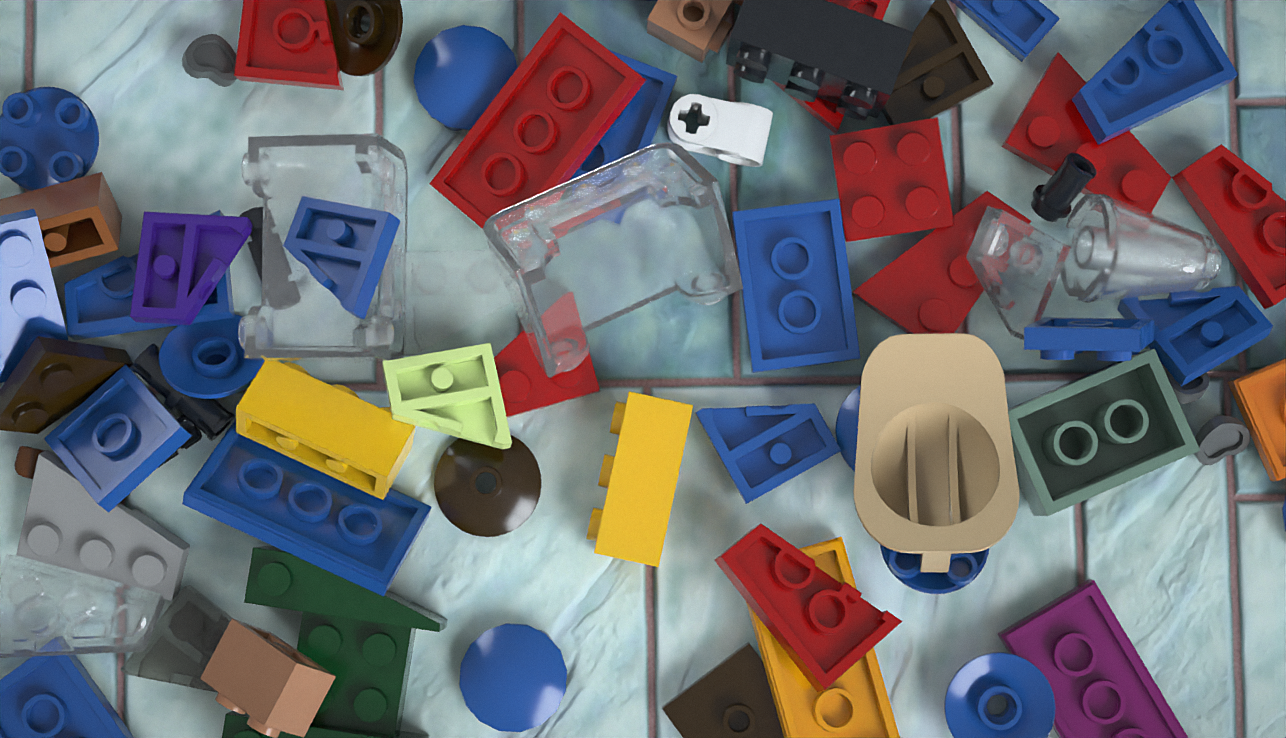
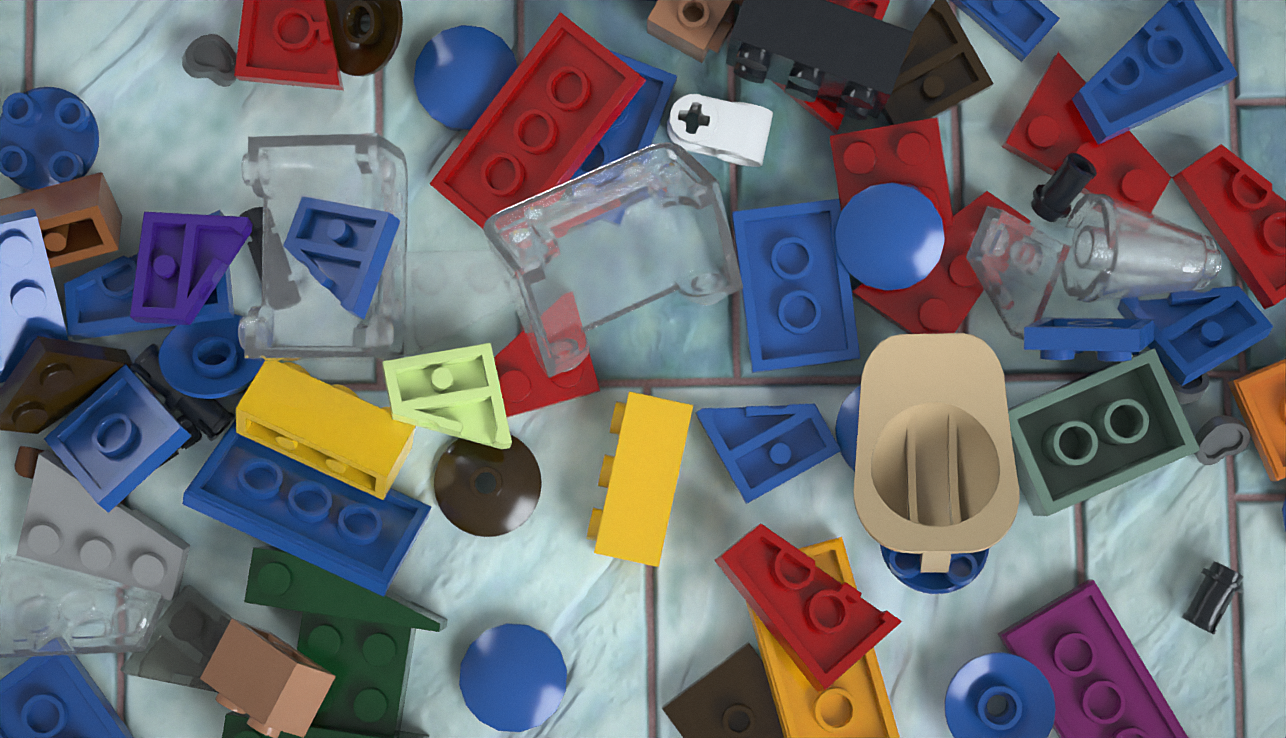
(890, 236): none -> blue dish
(1213, 597): none -> black pin

